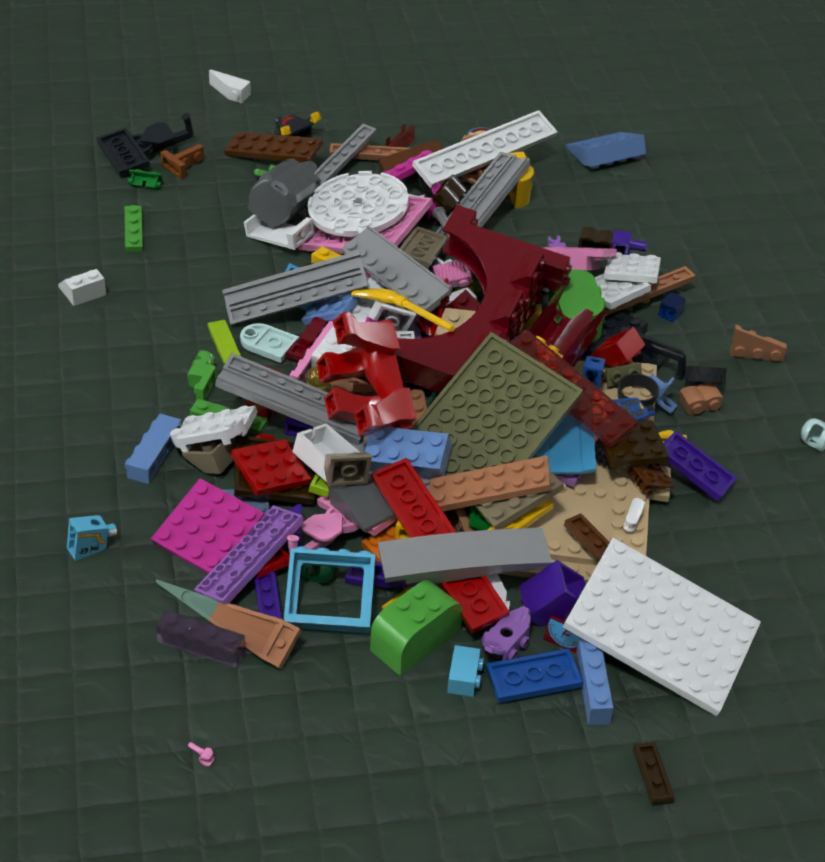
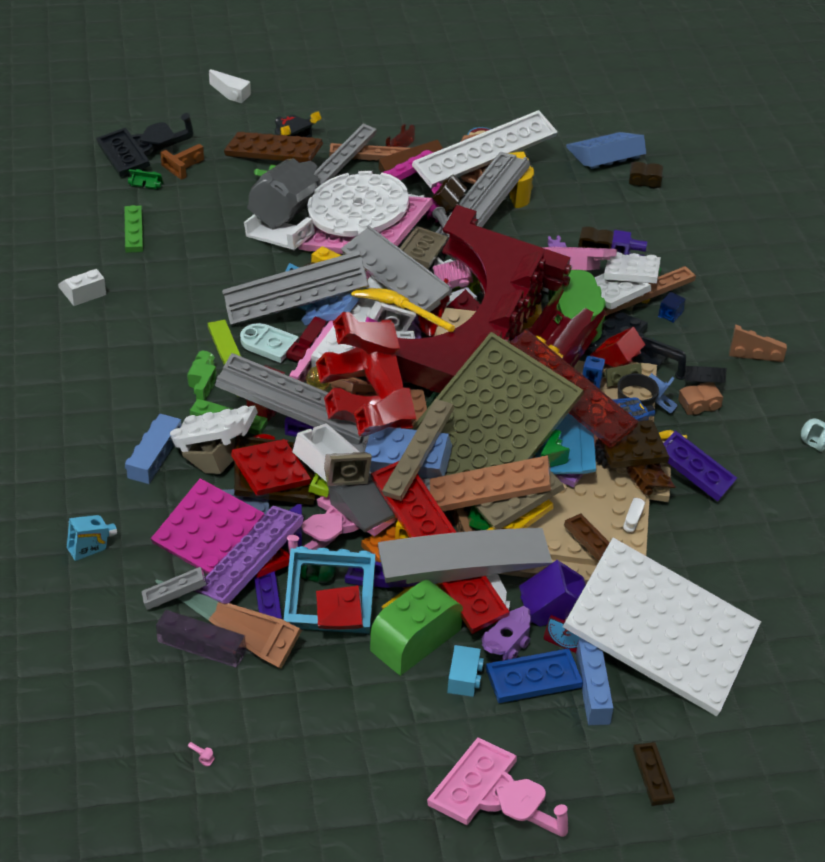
(173, 588): none -> light grey plate
(339, 608): none -> red plate
(418, 450): none -> dark tan plate
(483, 783): none -> bright pink plate
(556, 452): none -> green slope
(646, 174): none -> dark brown brick

